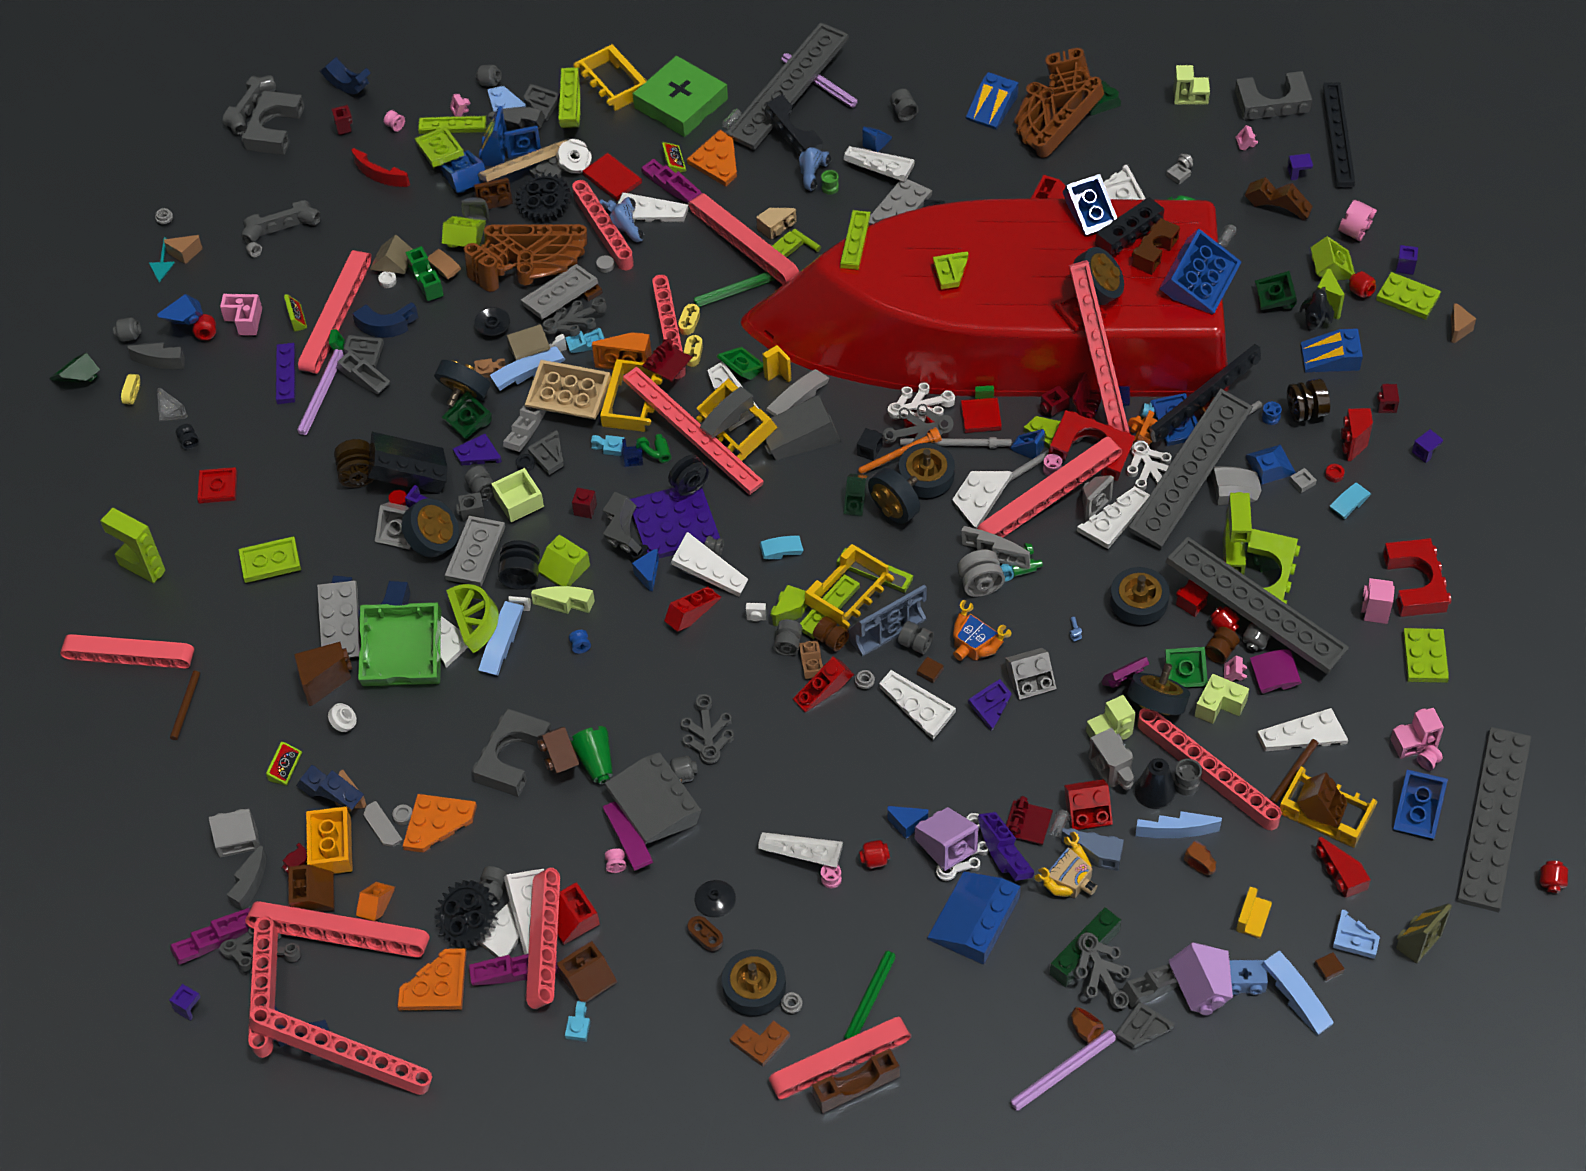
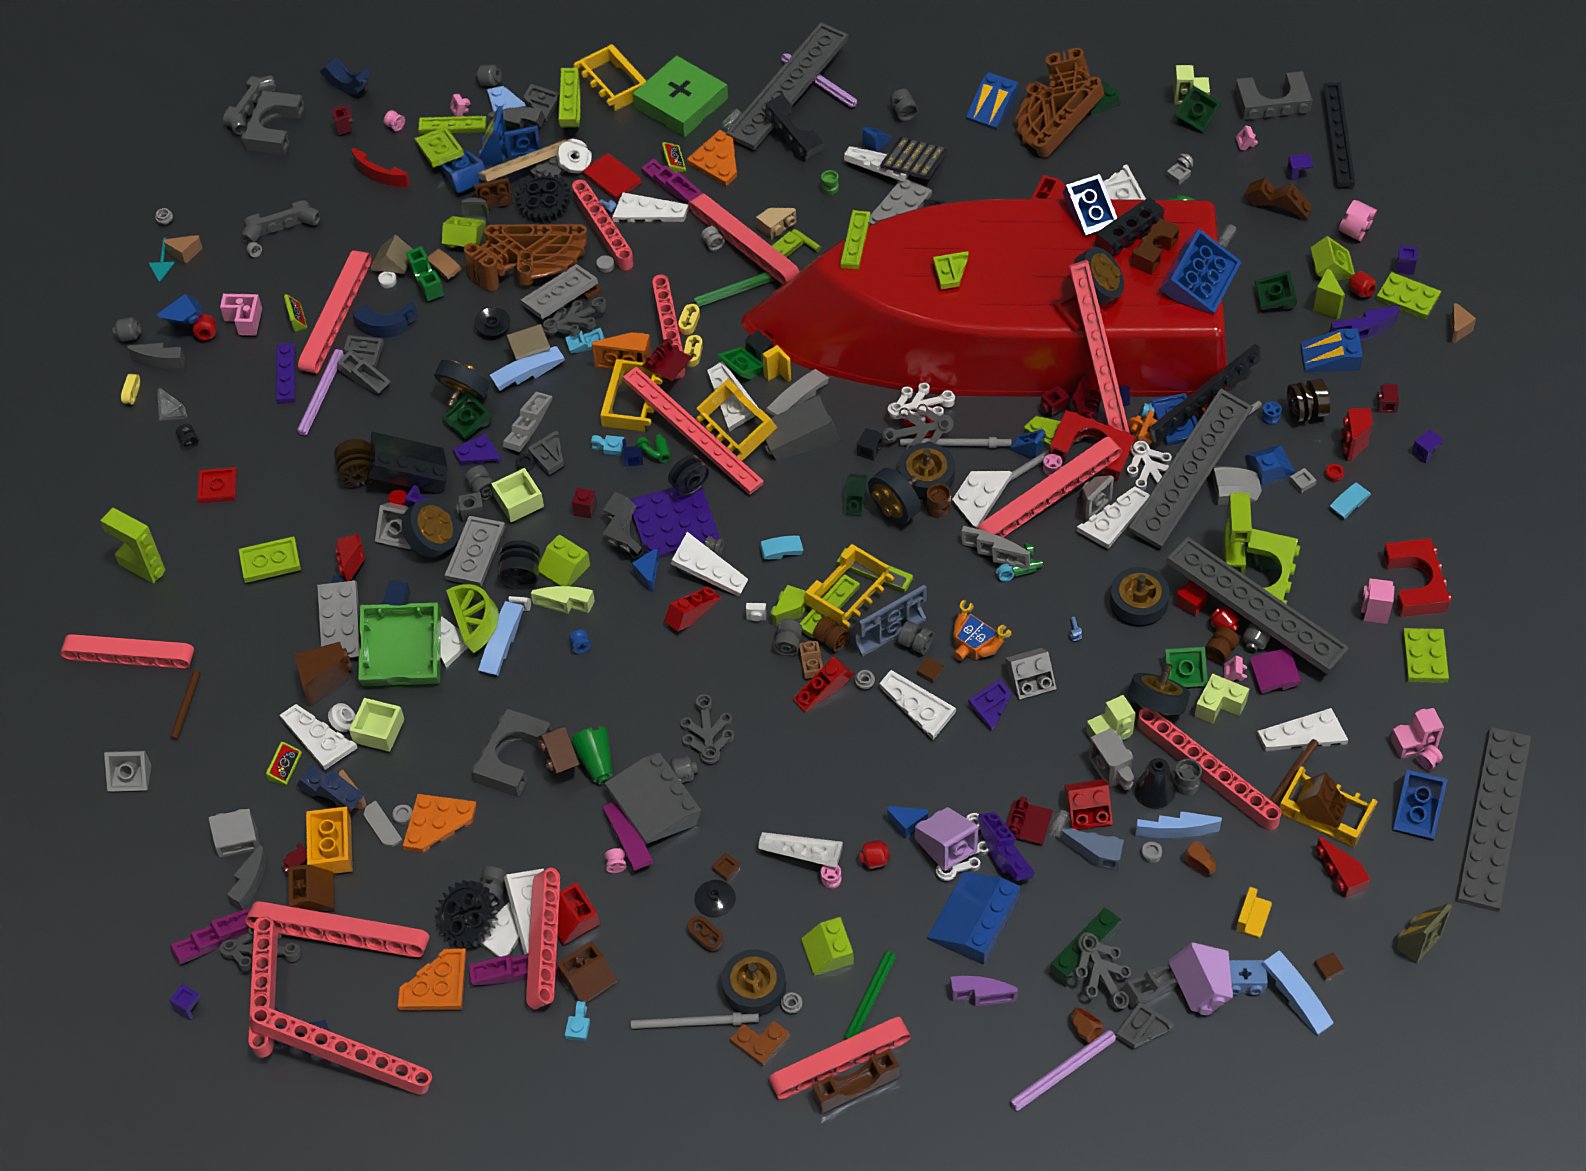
(77, 370): dark green slope -> none
(127, 770): none -> light grey slope
(317, 737): none -> white wing
(336, 340): green tile -> none
(349, 555): none -> red slope
(374, 901): orange slope -> none
(377, 724): none -> yellowish green piece
(487, 366): medium nougat plate -> none
(560, 343): white tile -> none
(568, 389): tan slope -> none
(623, 219): medium blue head -> none
(712, 238): none -> light grey wheel
(726, 867): none -> reddish brown tile
(727, 412): dark grey slope -> none
(735, 1019): none -> light grey bar
(758, 344): none -> black brick
(809, 163): medium blue head -> none
(828, 947): none -> lime slope
(914, 158): none -> piece
(932, 436): orange piece -> none
(938, 500): none -> reddish brown wheel
(980, 573): light grey wheel -> none
(981, 415): red tile -> none
(982, 990): none -> medium lavender slope
(983, 392): green tile -> none
(1070, 872): torso -> none
(1115, 677): magenta slope -> none
(1151, 852): none -> light grey tile
(1197, 108): none -> dark green slope
(1317, 309): black animal -> none
(1355, 937): light blue wing -> none
(1371, 323): none -> dark purple slope
(1554, 876): red head -> none

